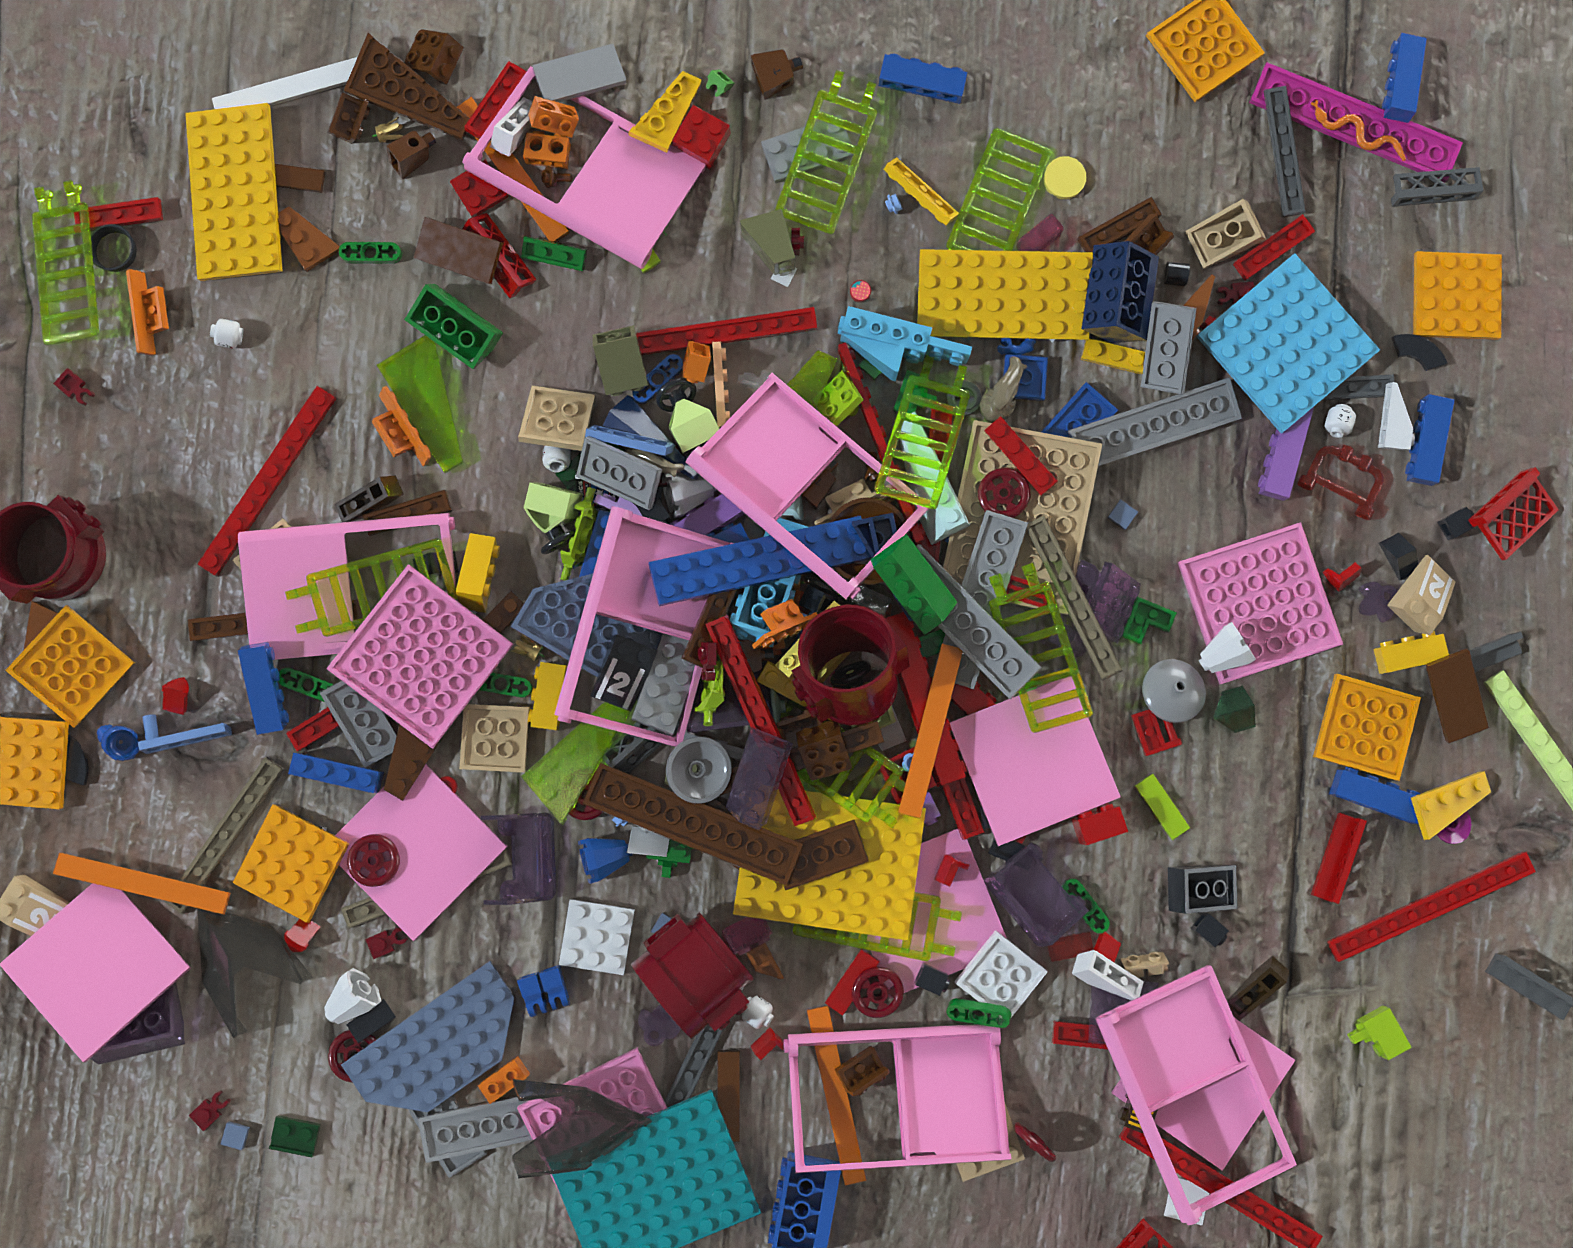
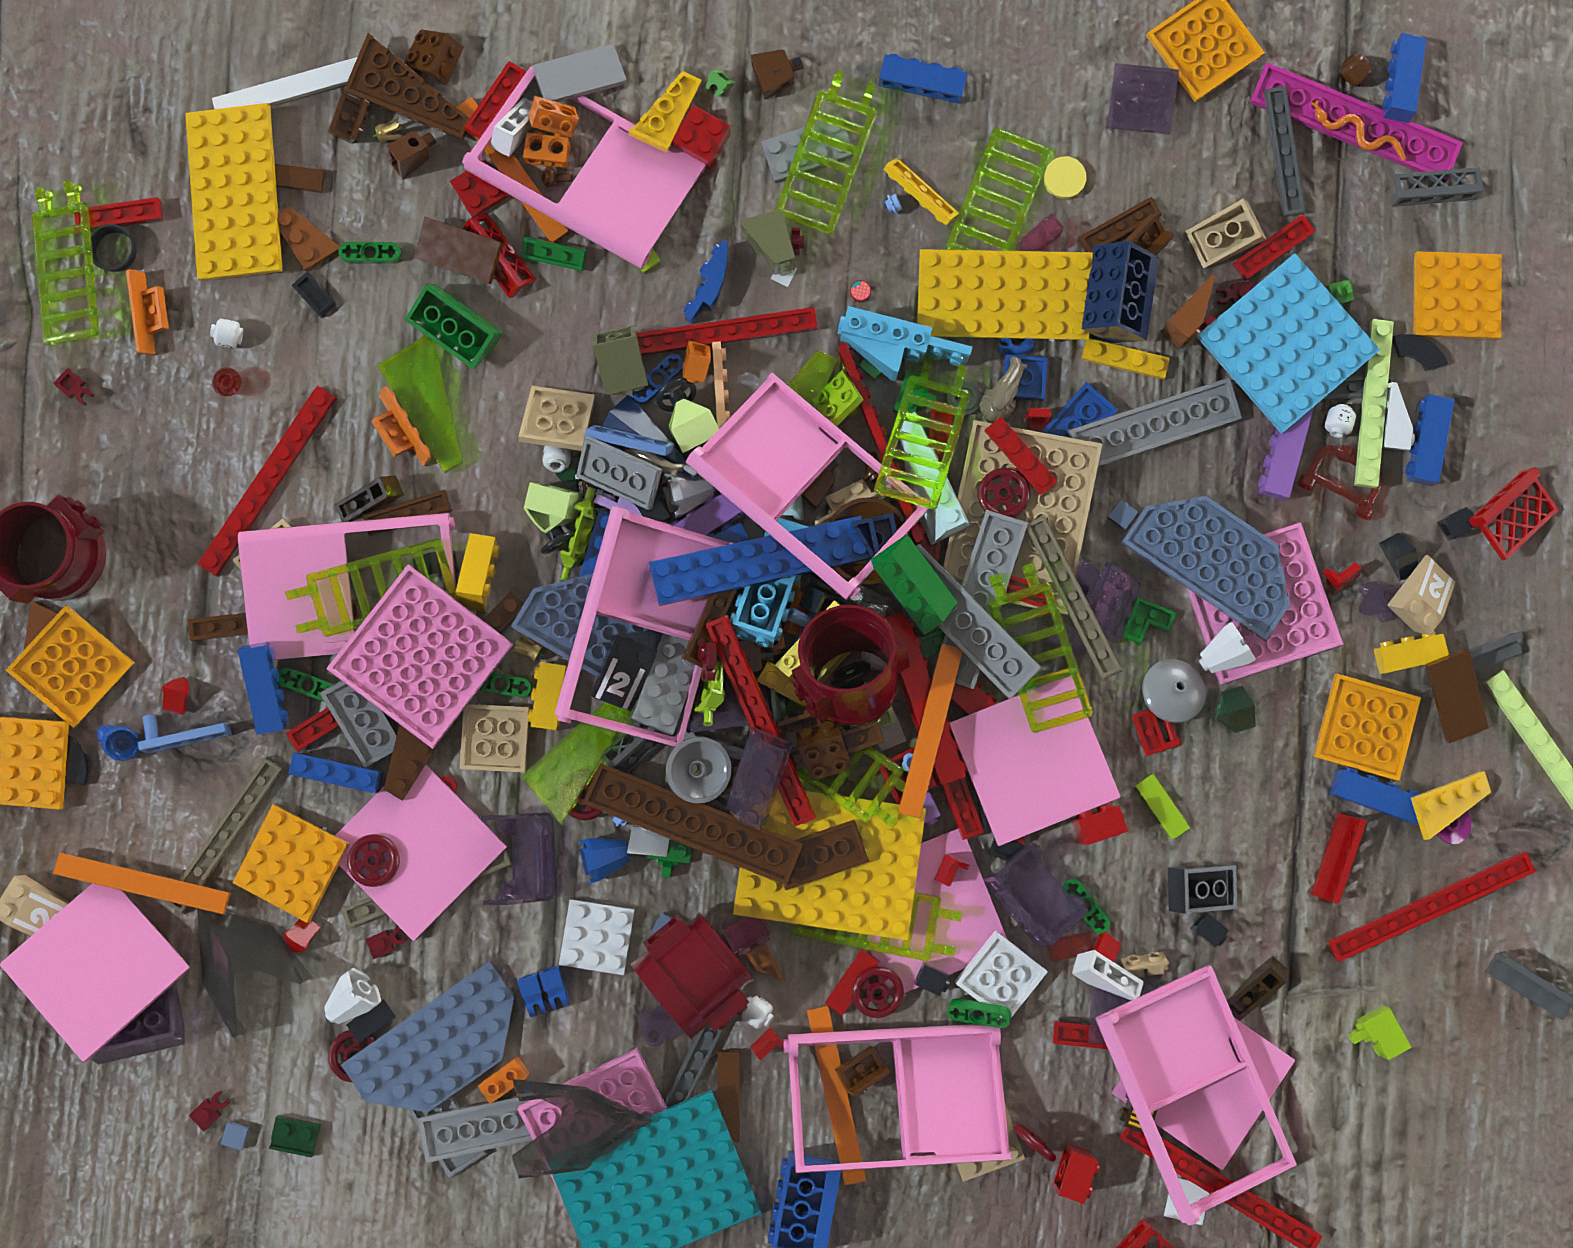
(222, 384): none -> clear red cone
(314, 294): none -> black tile
(714, 276): none -> blue slope
(782, 620): orange bracket -> none
(1037, 418): none -> red tile
(1075, 1173): none -> red brick
(1142, 98): none -> clear purple plate
(1168, 347): light grey tile -> none
(1177, 273): black brick -> none
(1215, 559): none -> sand blue plate
(1341, 291): none -> bright green tile
(1357, 70): none -> reddish brown head
(1374, 406): none -> yellowish green plate

